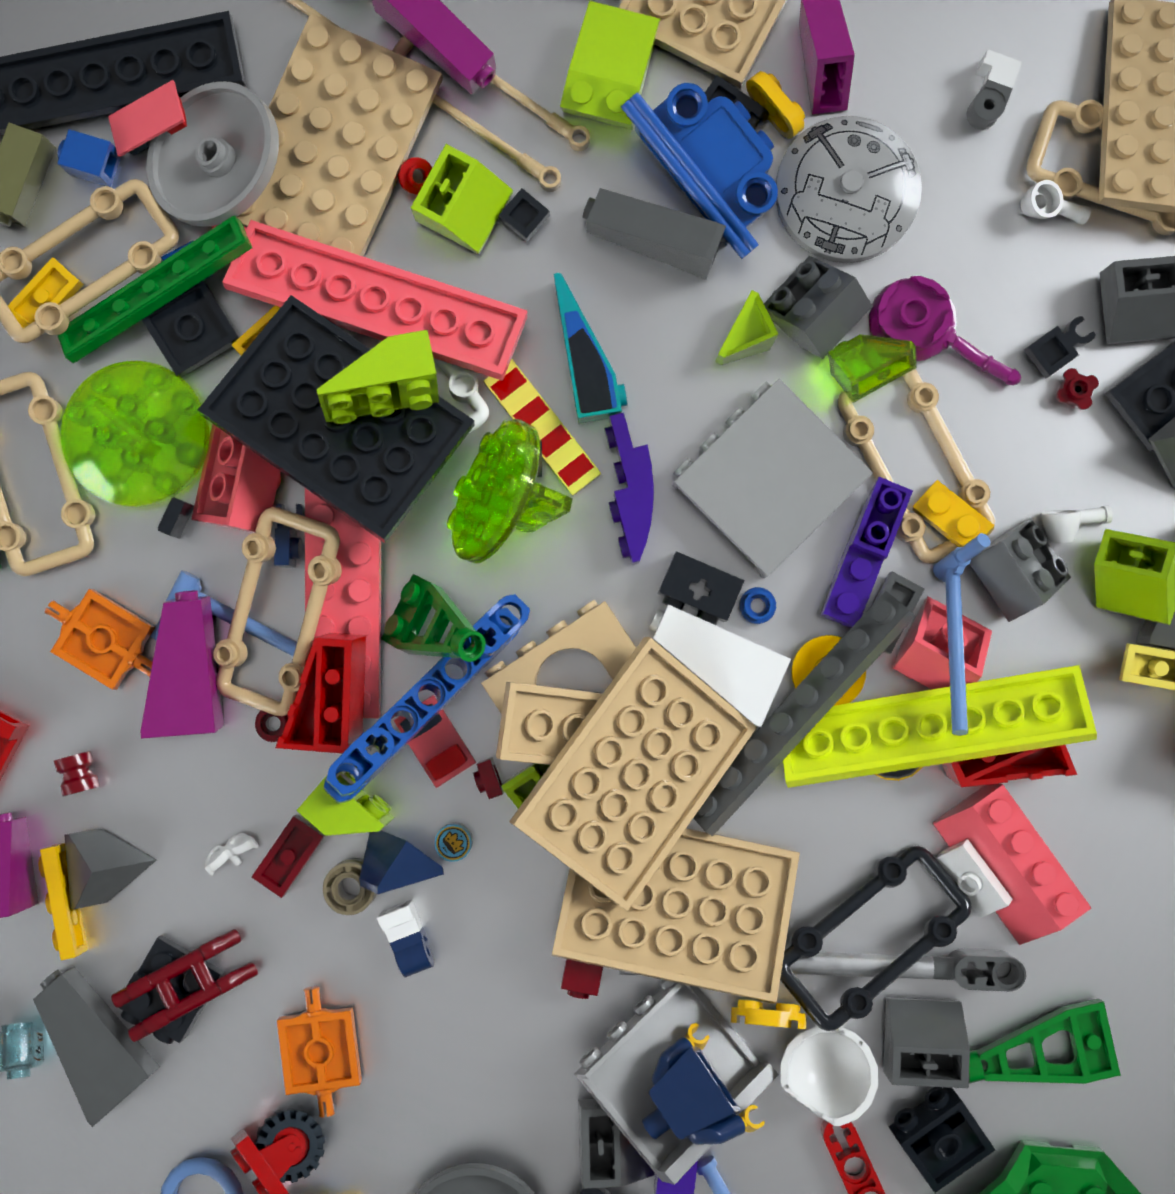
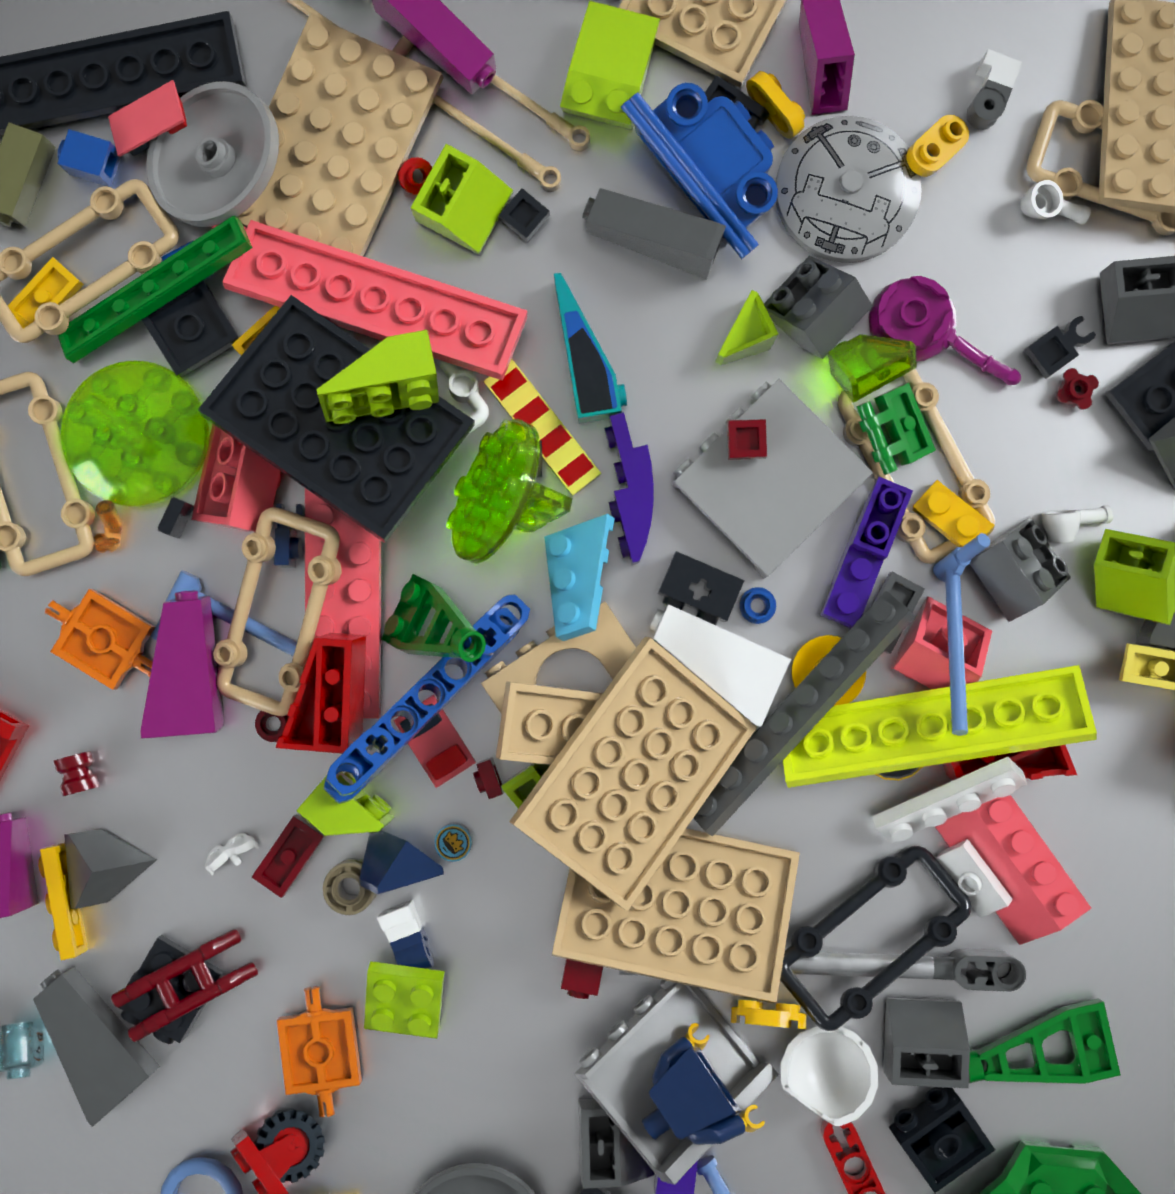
(112, 527): none -> clear orange arm
(403, 999): none -> lime plate
(575, 572): none -> medium azure wing
(747, 439): none -> dark red plate
(904, 425): none -> green plate
(939, 143): none -> yellow plate
(950, 799): none -> white plate

